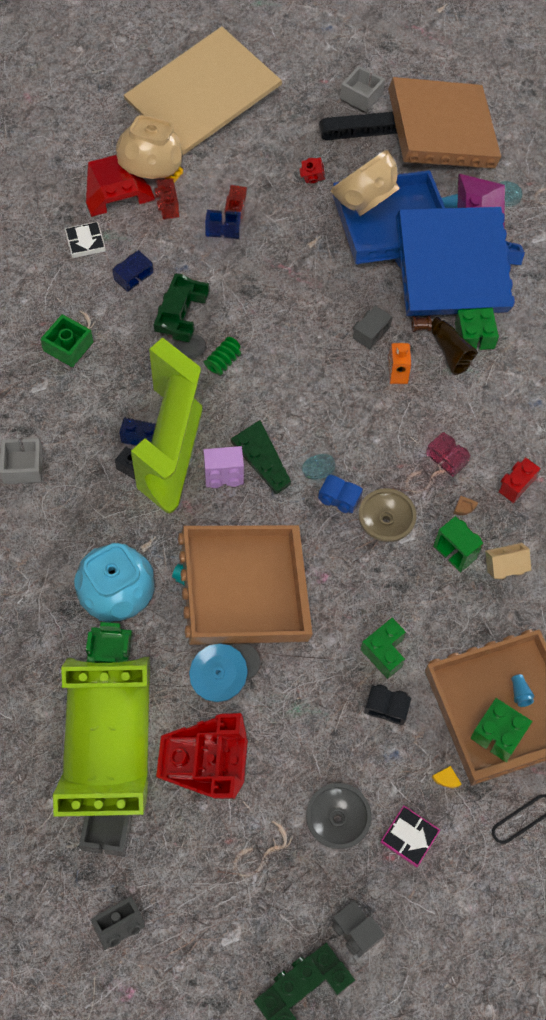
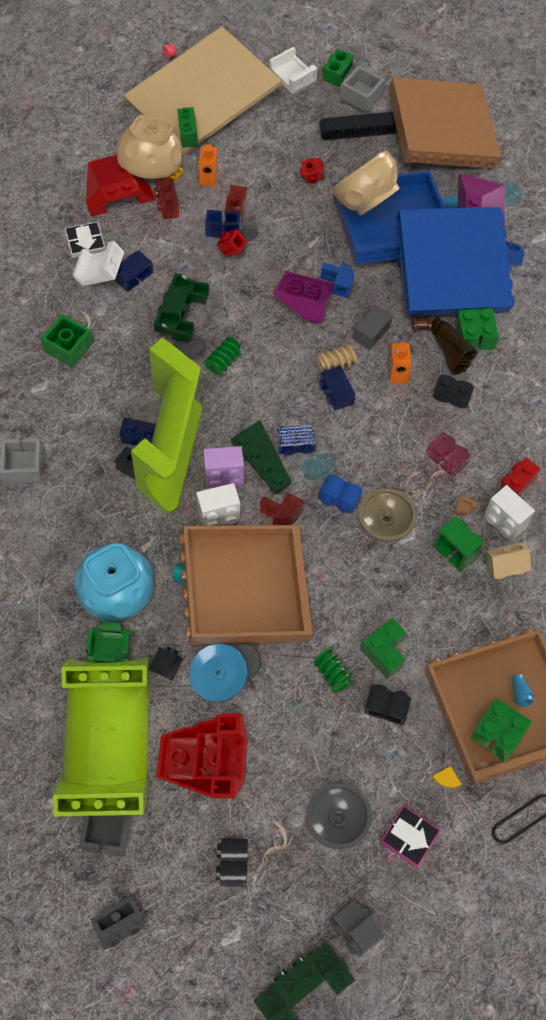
(98, 266): none -> white panel
(166, 663): none -> black brick
(169, 51): none -> coral bush
(187, 127): none -> green brick
(209, 159): none -> orange torso
(218, 505): none -> white brick
(231, 243): none -> red brick
(233, 862): none -> black brick
(249, 232): none -> dark grey tile
(284, 513): none -> clear red brick
(292, 70): none -> white panel
(296, 439): none -> clear blue brick
(305, 295): none -> magenta slope
(332, 671): none -> green piece
(336, 358): none -> tan piece
(337, 67): none -> green brick
(337, 388): none -> clear blue piece
(341, 276): none -> blue brick
(453, 391): none -> black brick
(508, 513): none -> white brick

